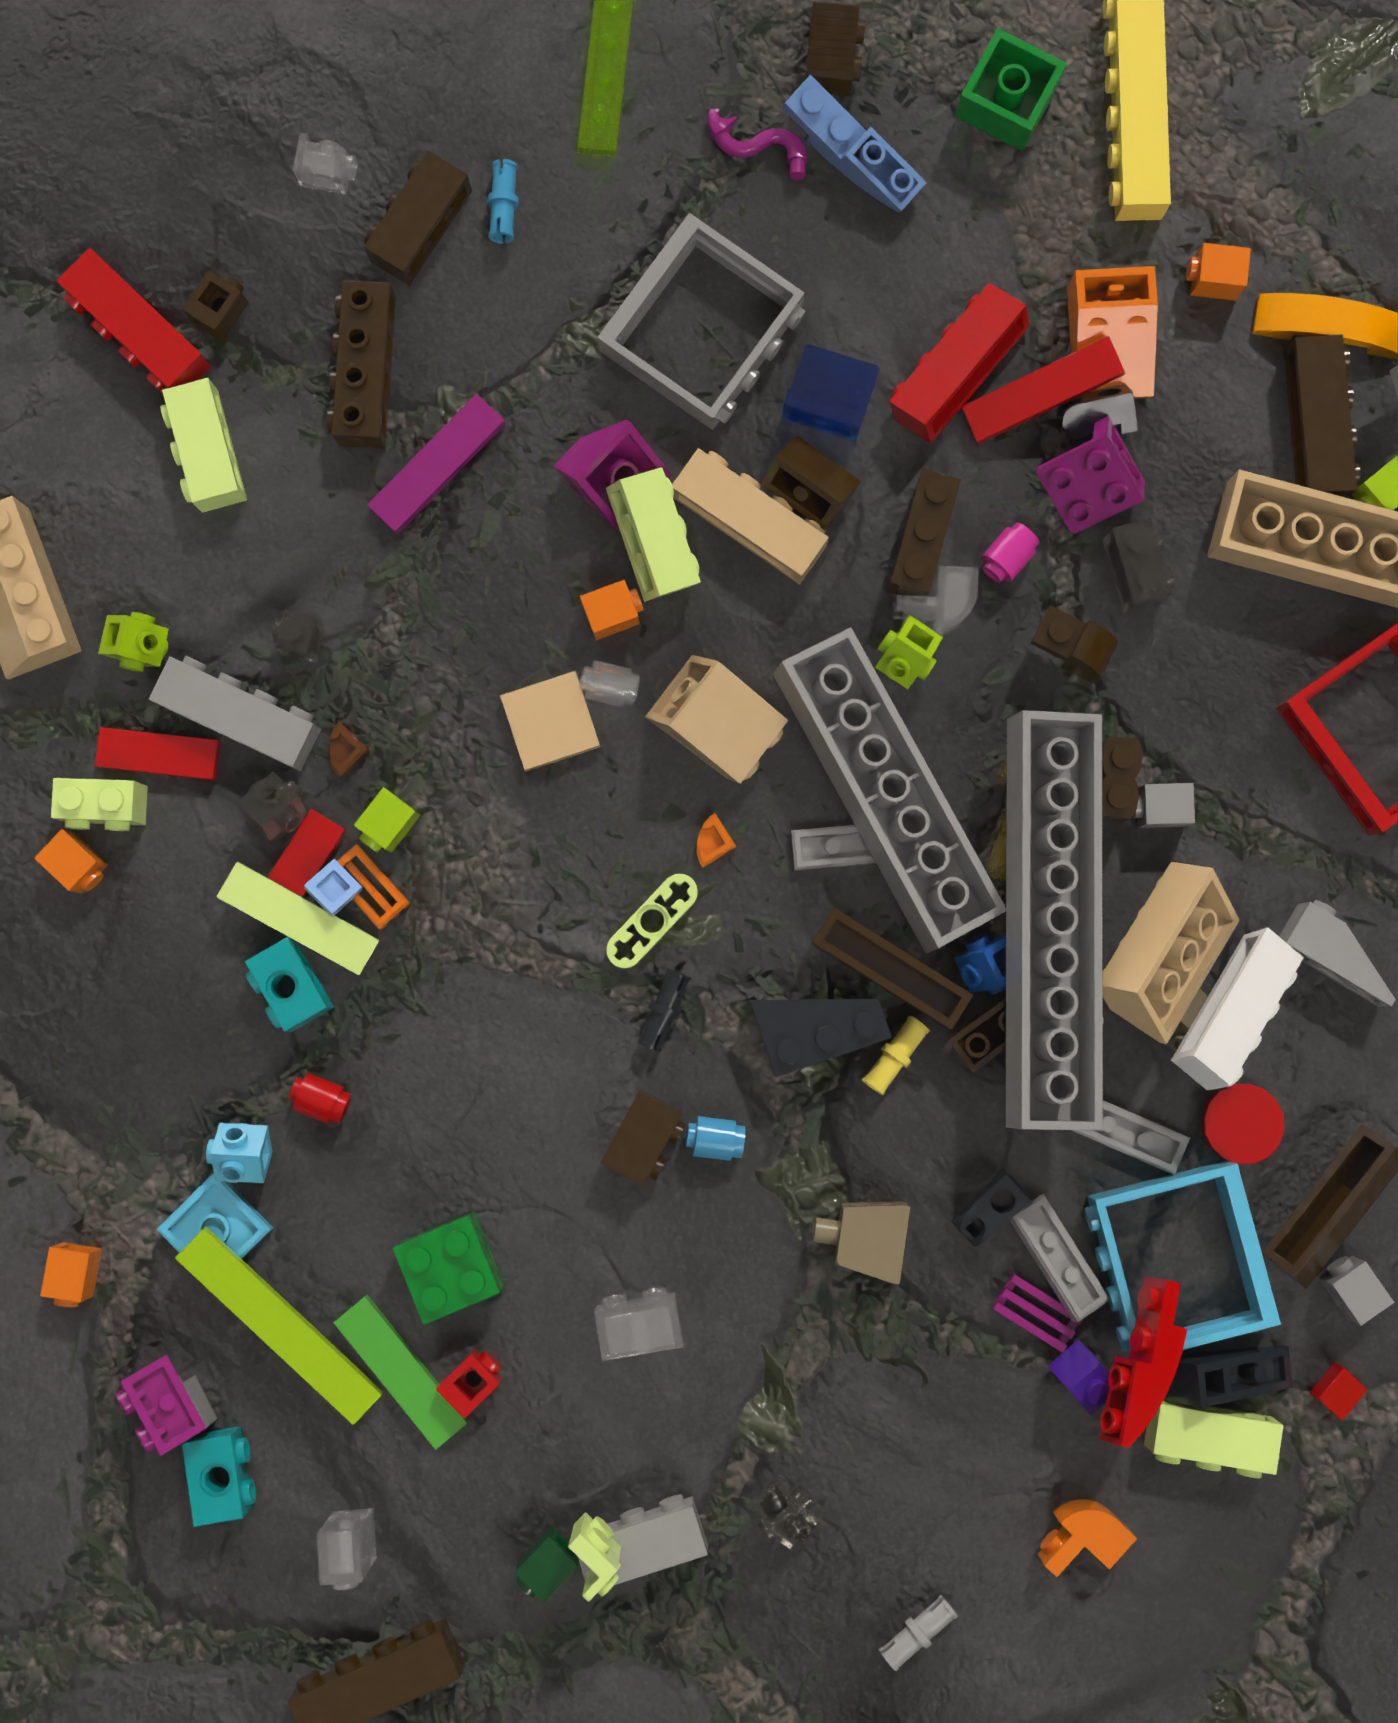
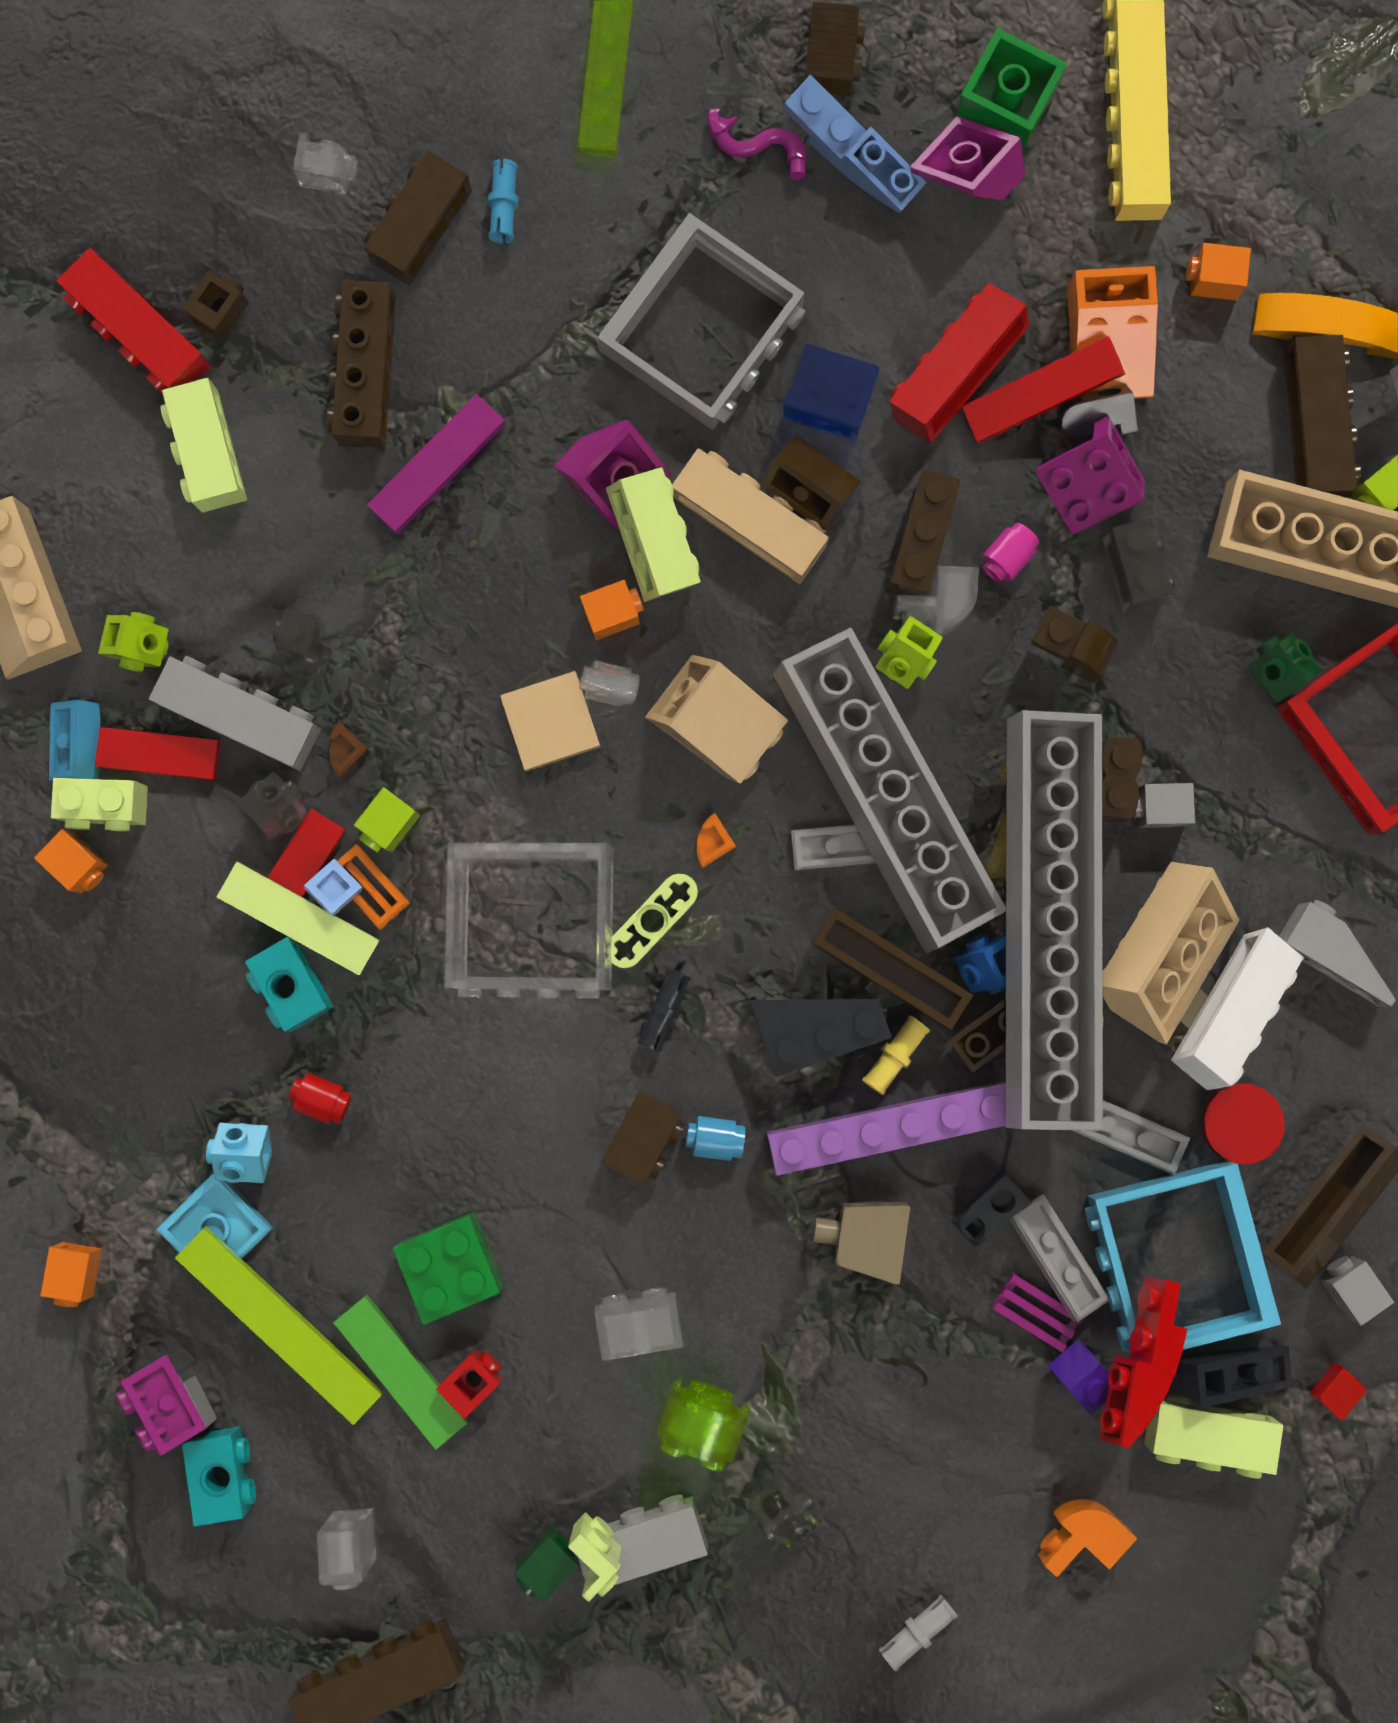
(74, 739): none -> dark azure slope
(457, 917): none -> clear window
(702, 1424): none -> clear neon green brick
(888, 1128): none -> medium lavender brick
(973, 160): none -> magenta slope
(1283, 666): none -> dark green brick

